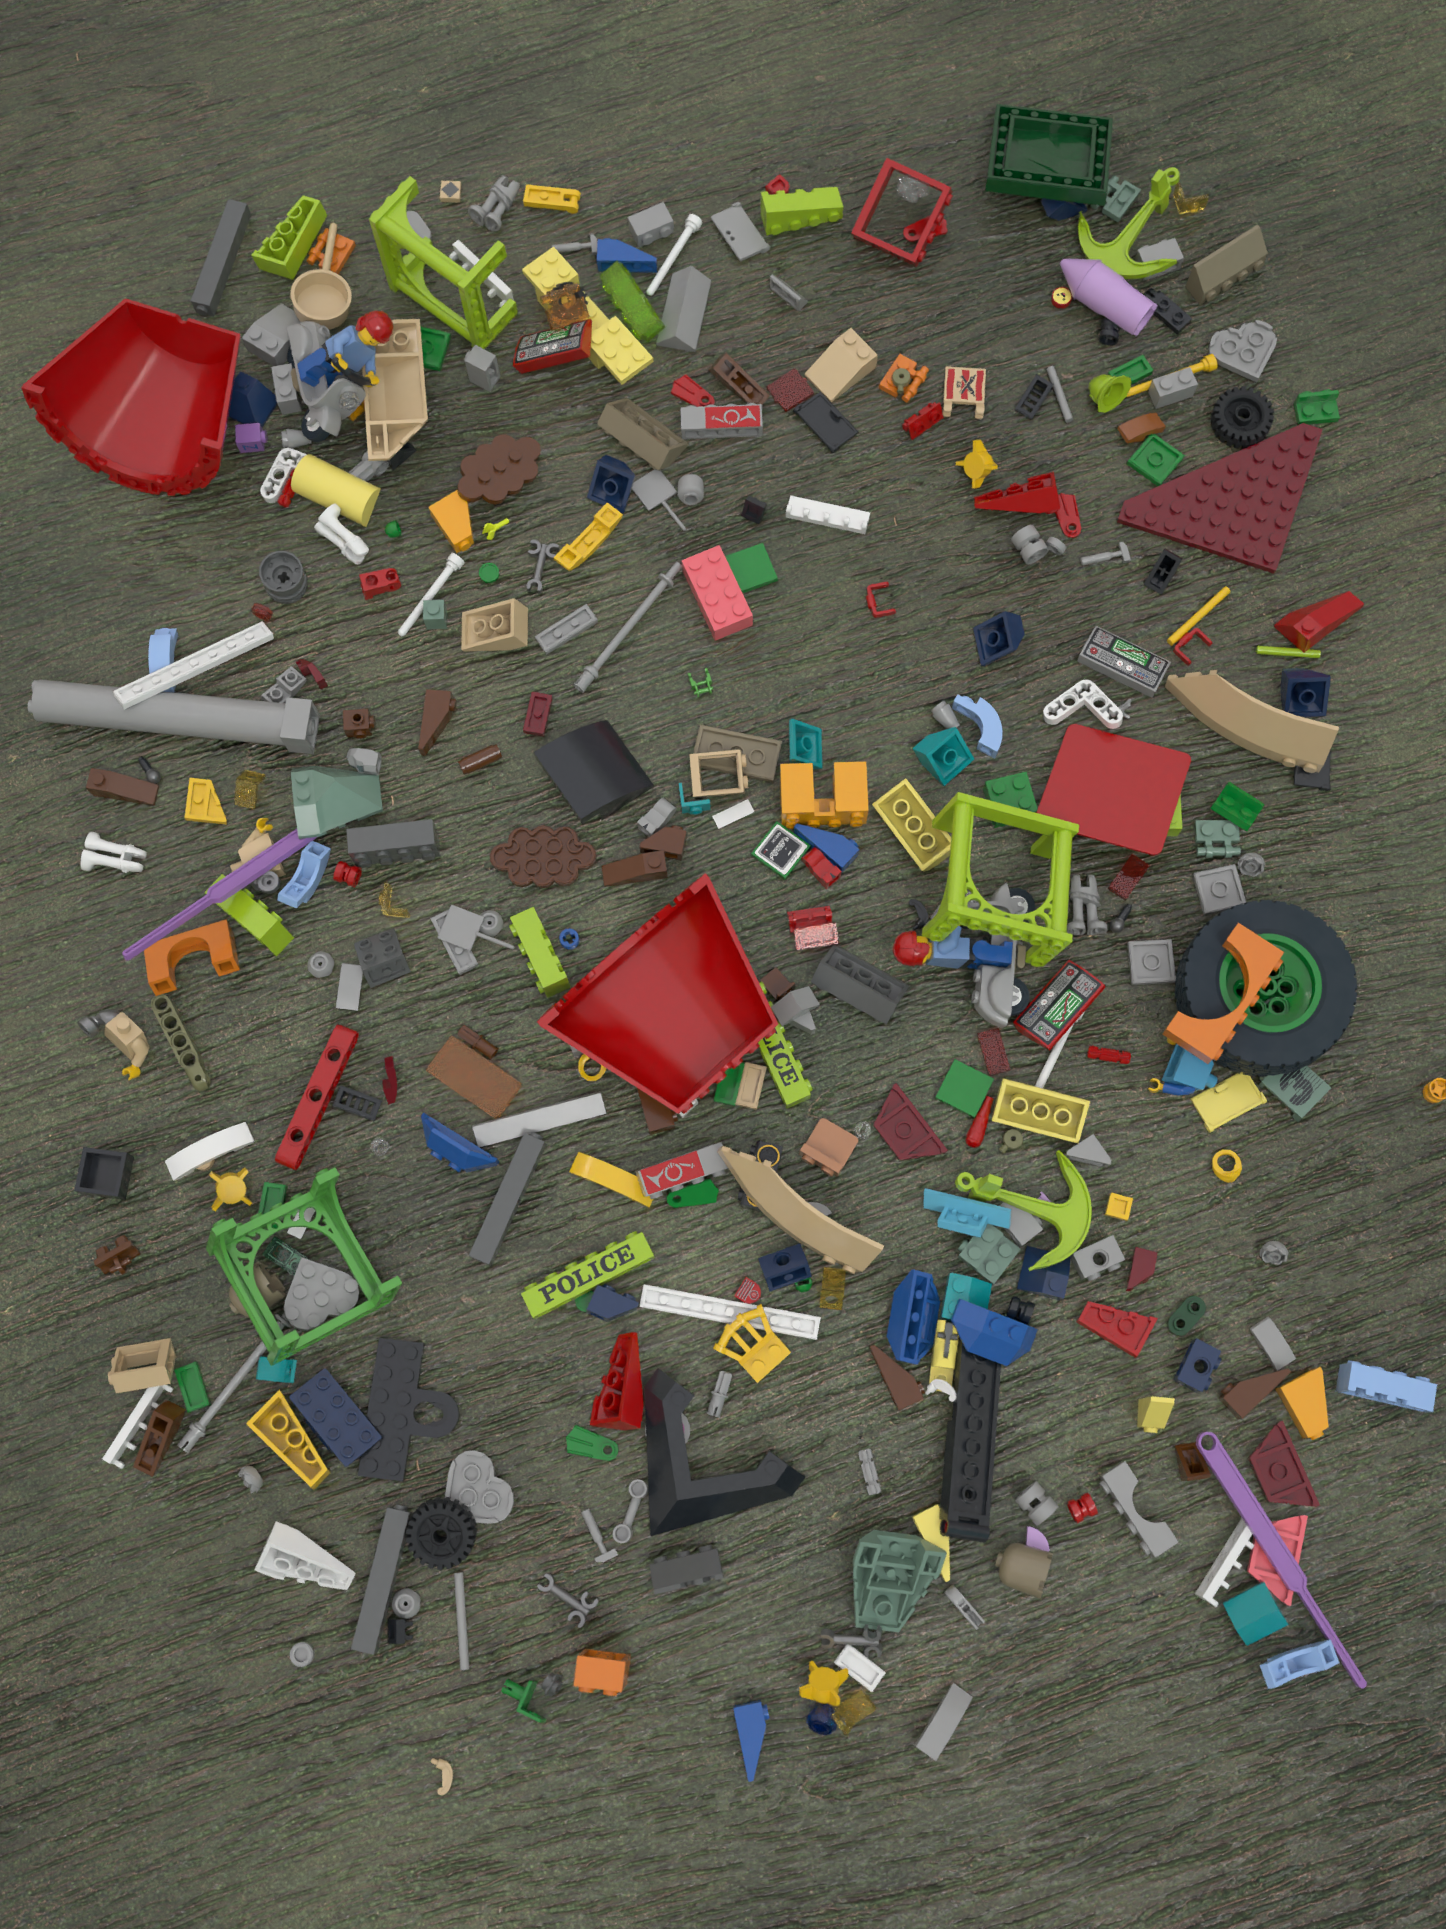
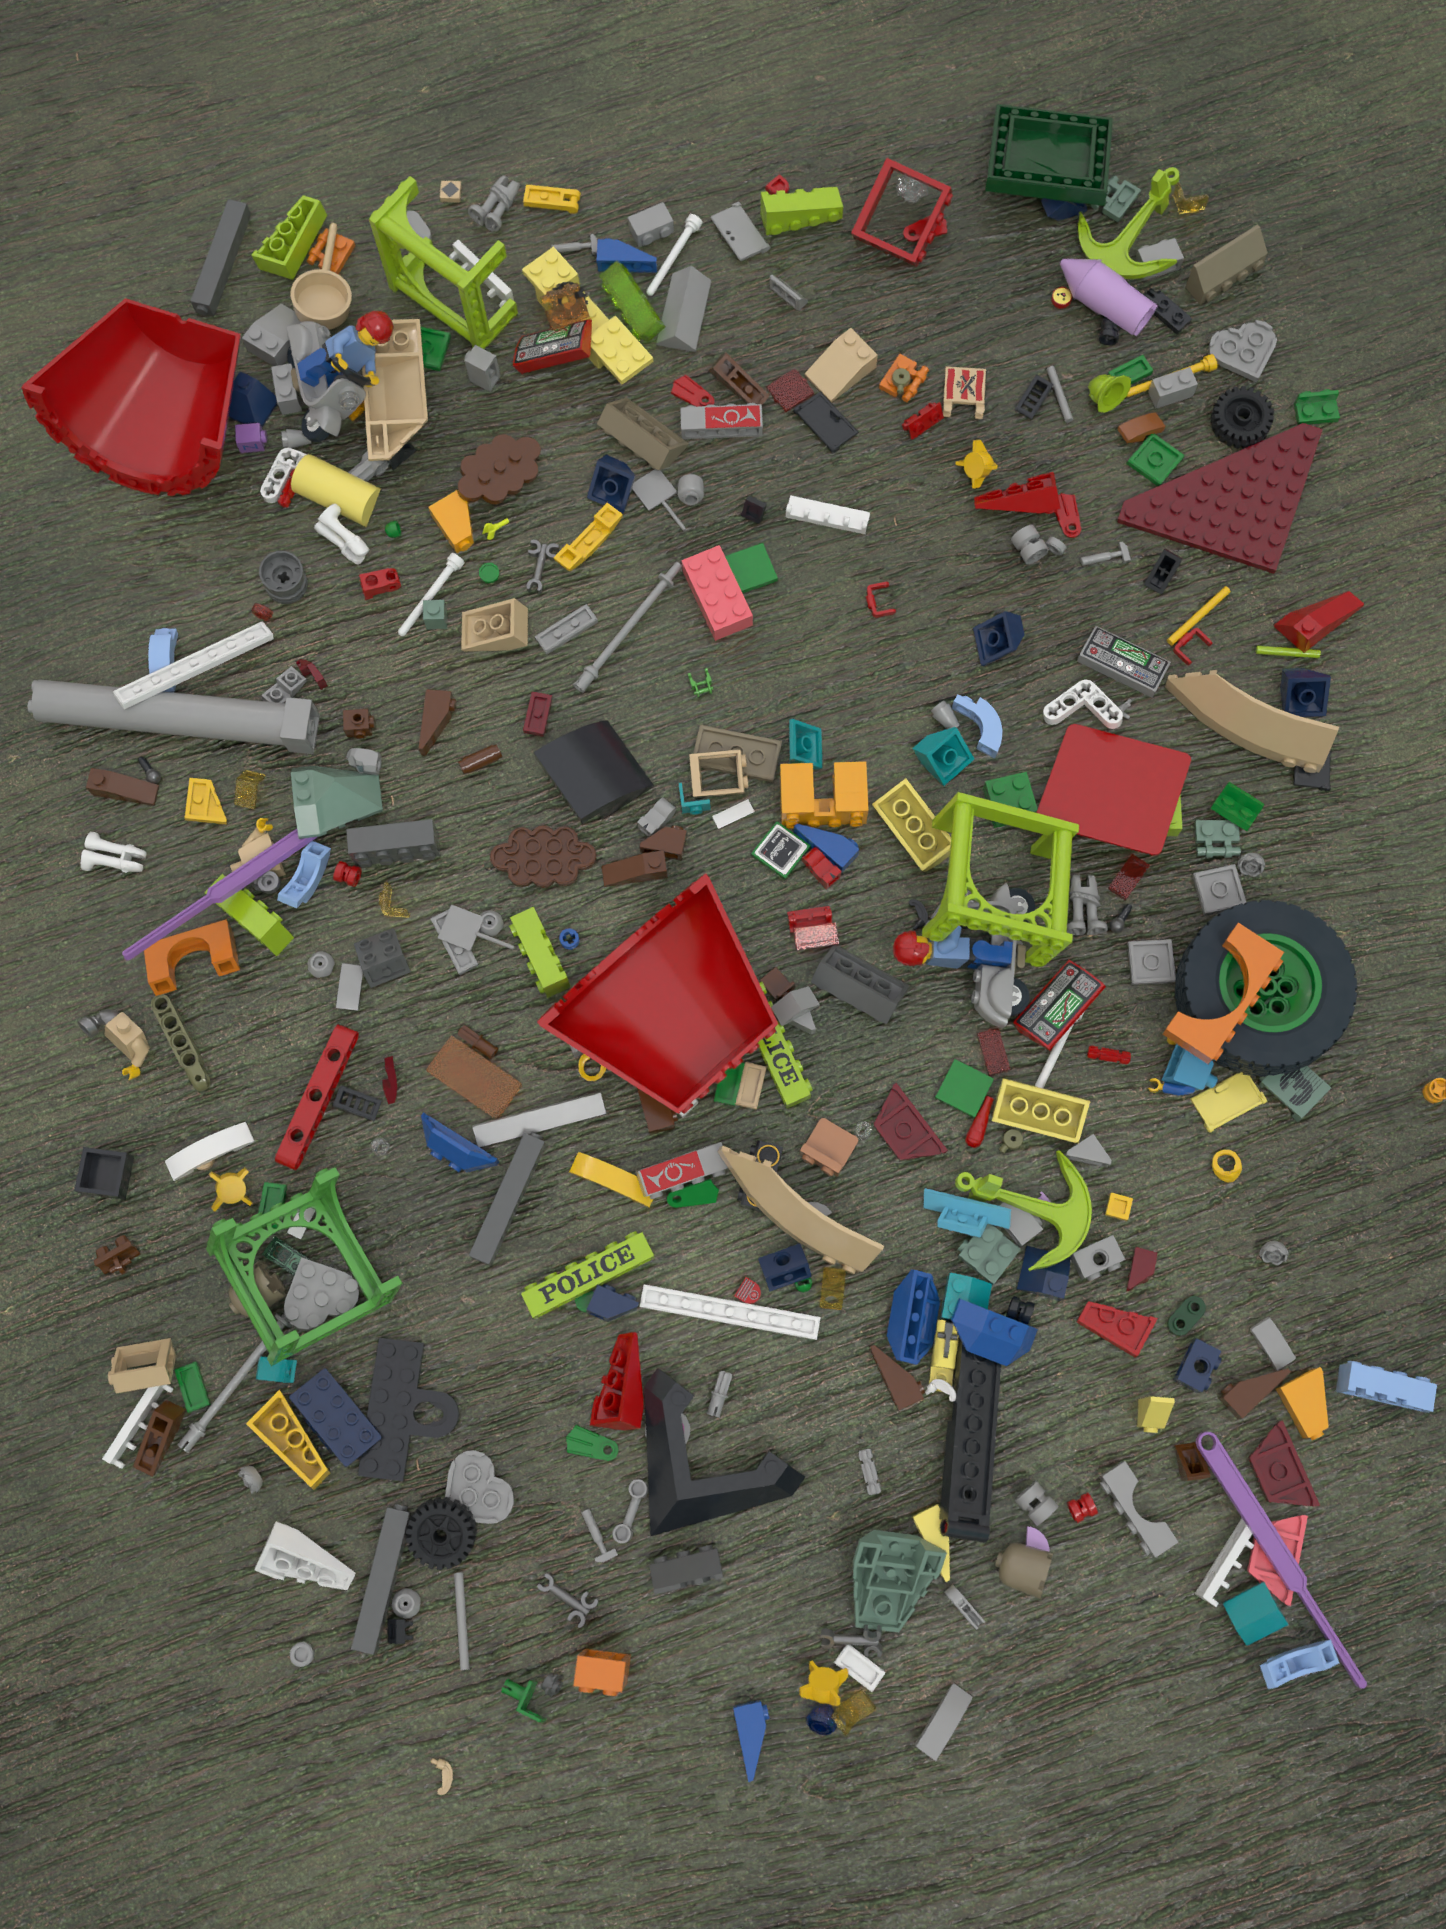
(764, 1354): yellow plate -> none

